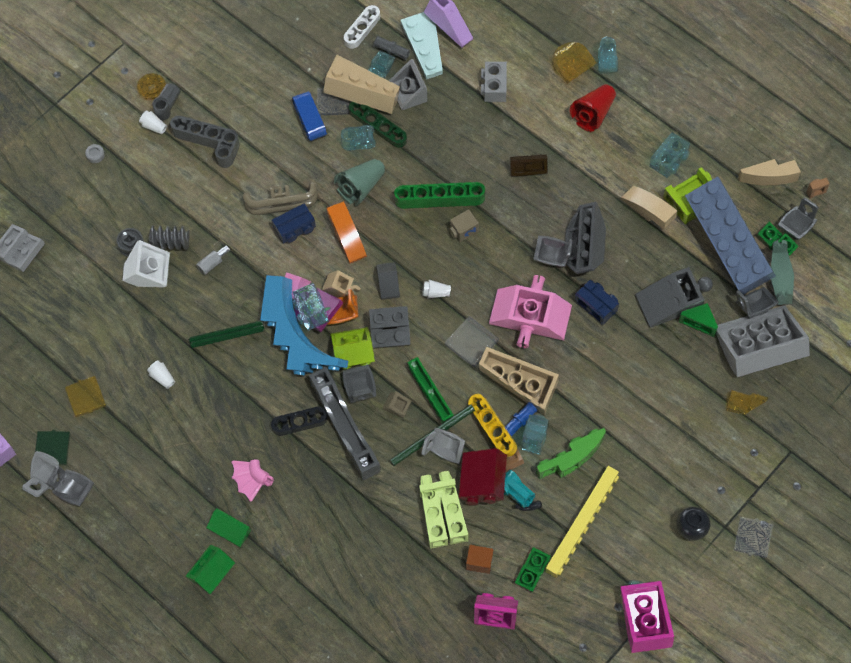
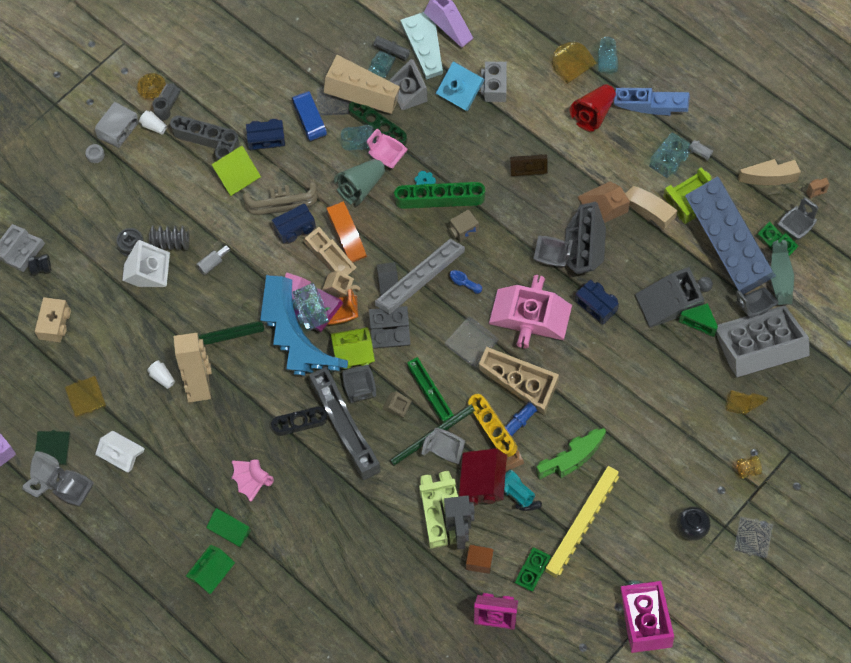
(39, 264): none -> black wheel
(52, 319): none -> tan brick
(116, 125): none -> light grey piece
(118, 450): none -> white panel
(194, 366): none -> tan wedge
(236, 170): none -> lime piece
(265, 134): none -> dark blue brick
(329, 252): none -> tan slope
(361, 34): white beam -> none
(386, 149): none -> bright pink piece
(419, 276): none -> light grey tile
(423, 176): none -> teal plant
(435, 289): white cone -> none
(458, 517): none -> dark grey brick
(460, 86): none -> medium azure tile
(461, 279): none -> blue piece
(535, 434): clear light blue brick -> none
(610, 199): none -> medium nougat slope
(650, 102): none -> medium blue slope
(700, 150): none -> light grey pin
(749, 466): none -> clear yellow wheel

